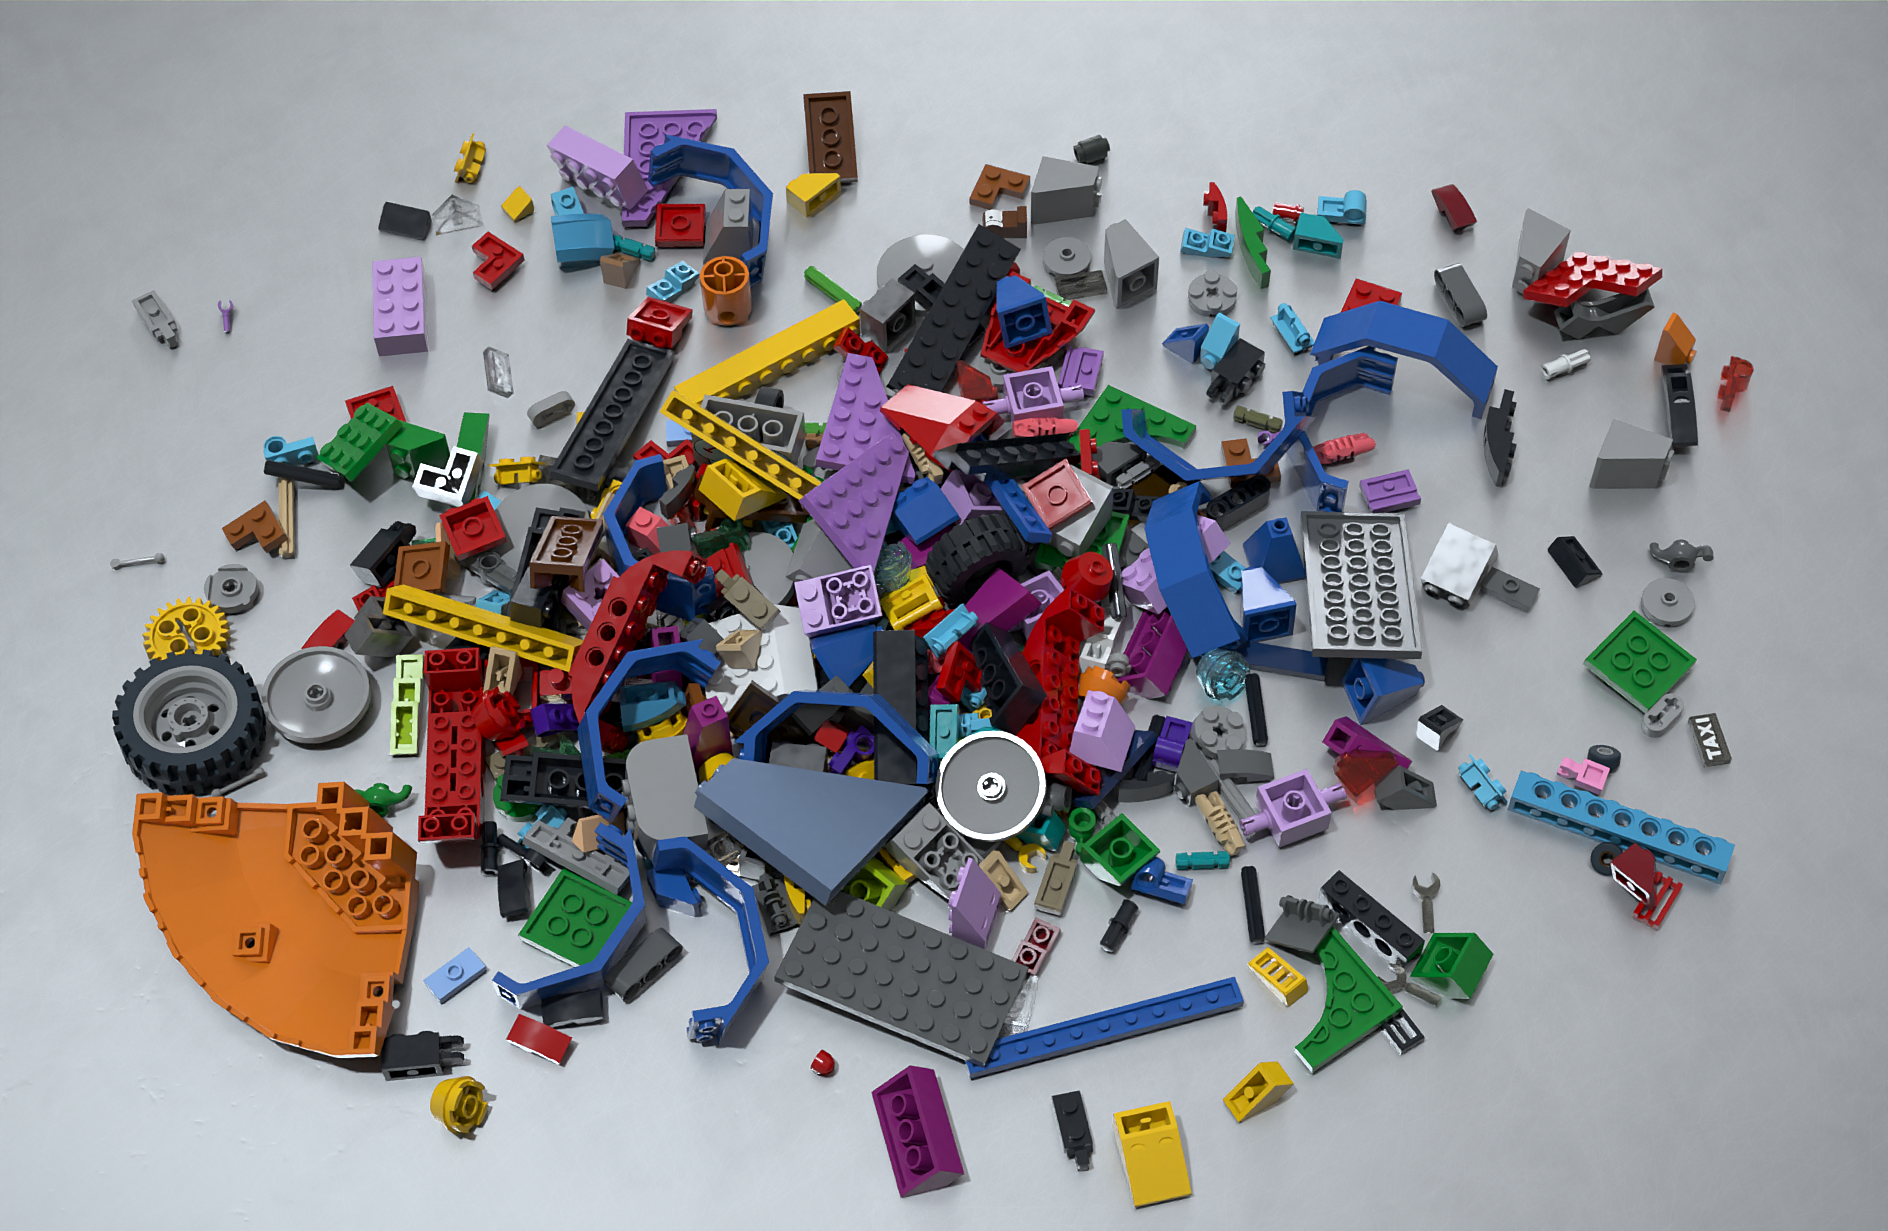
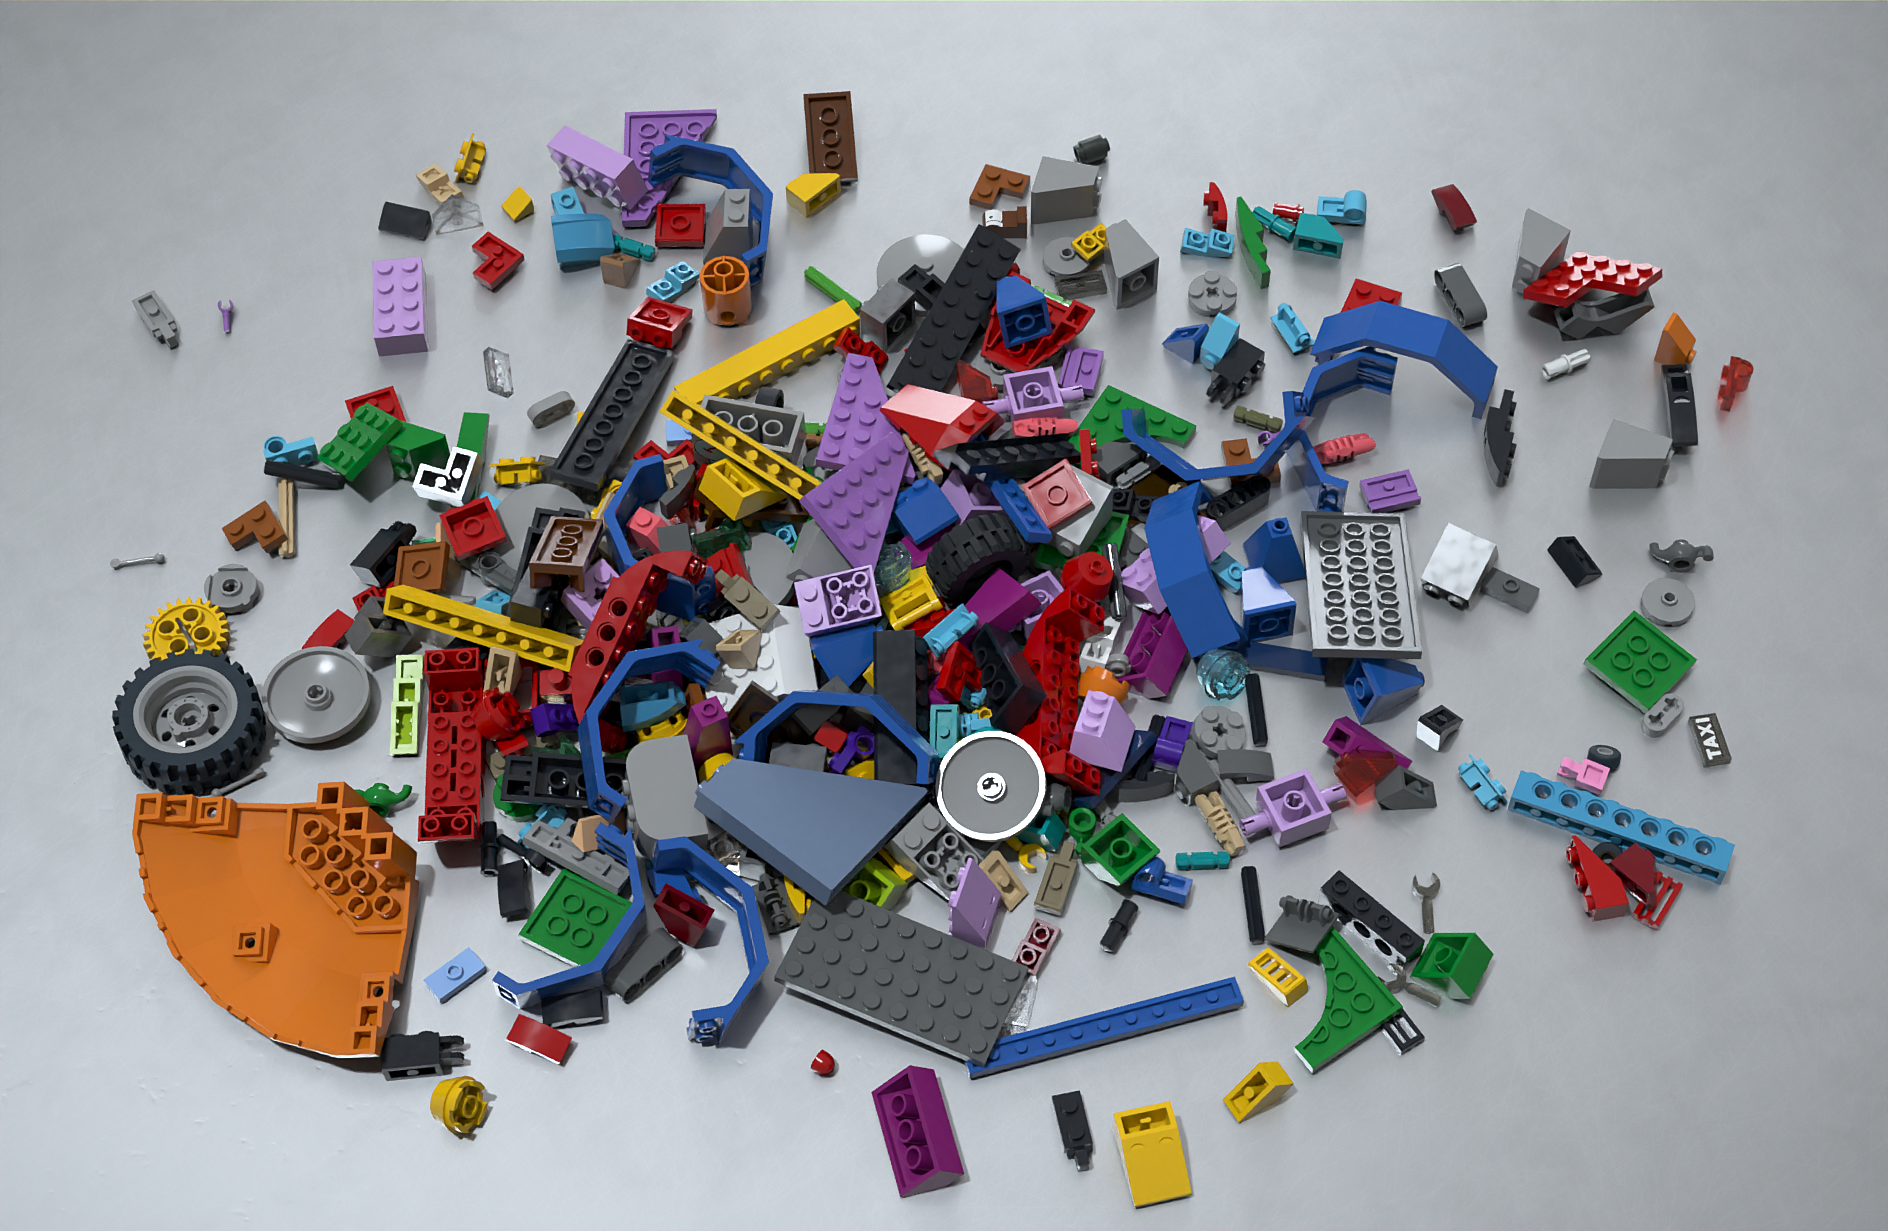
(438, 184): none -> tan slope
(682, 914): none -> dark red slope
(1090, 243): none -> yellow slope
(1601, 887): none -> red slope

